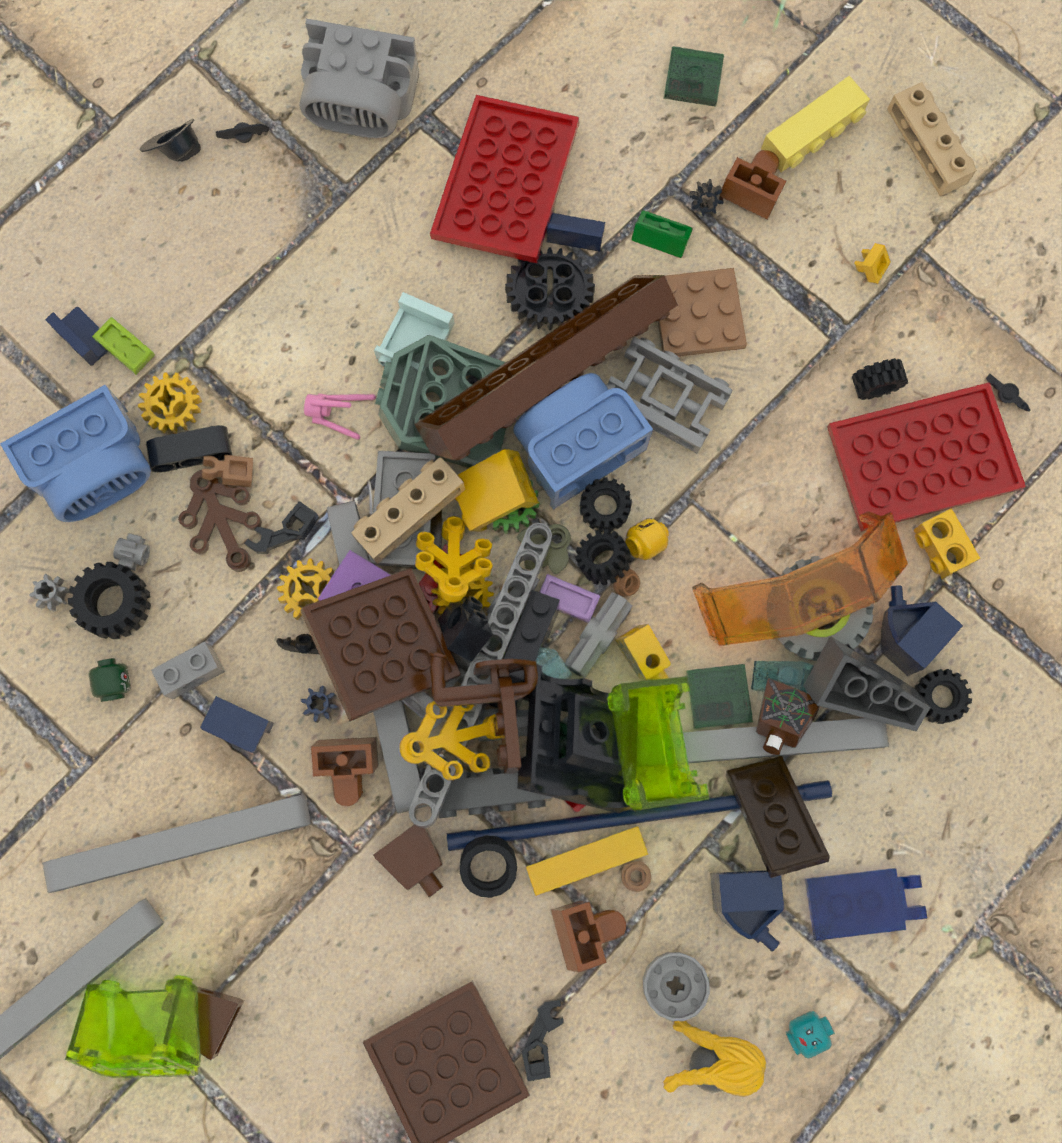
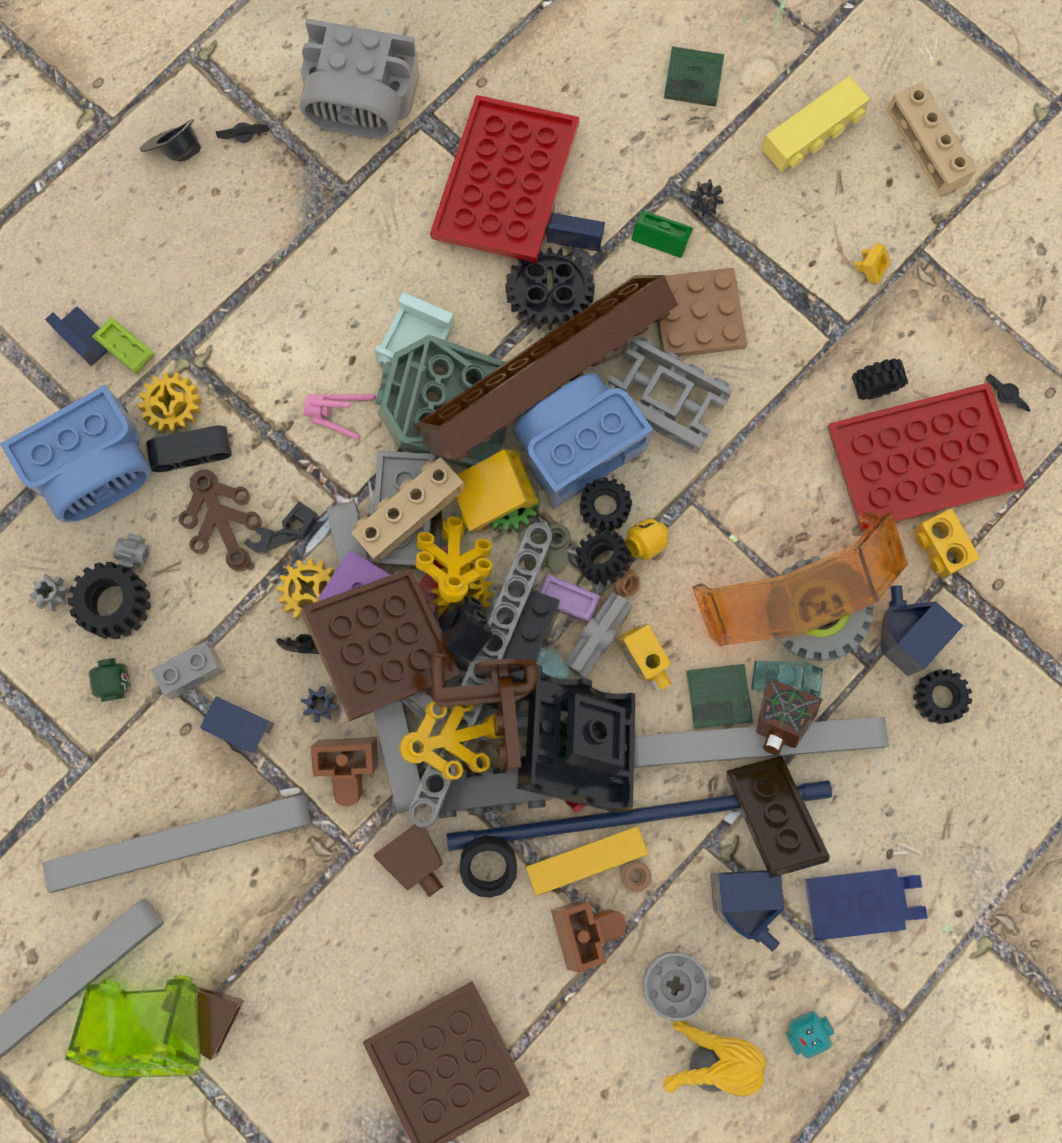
(233, 470): medium nougat plate -> none
(544, 1022): black piece -> none
(653, 744): clear neon green windscreen -> none
(754, 183): dark orange brick -> none
(861, 688): dark grey wedge -> none

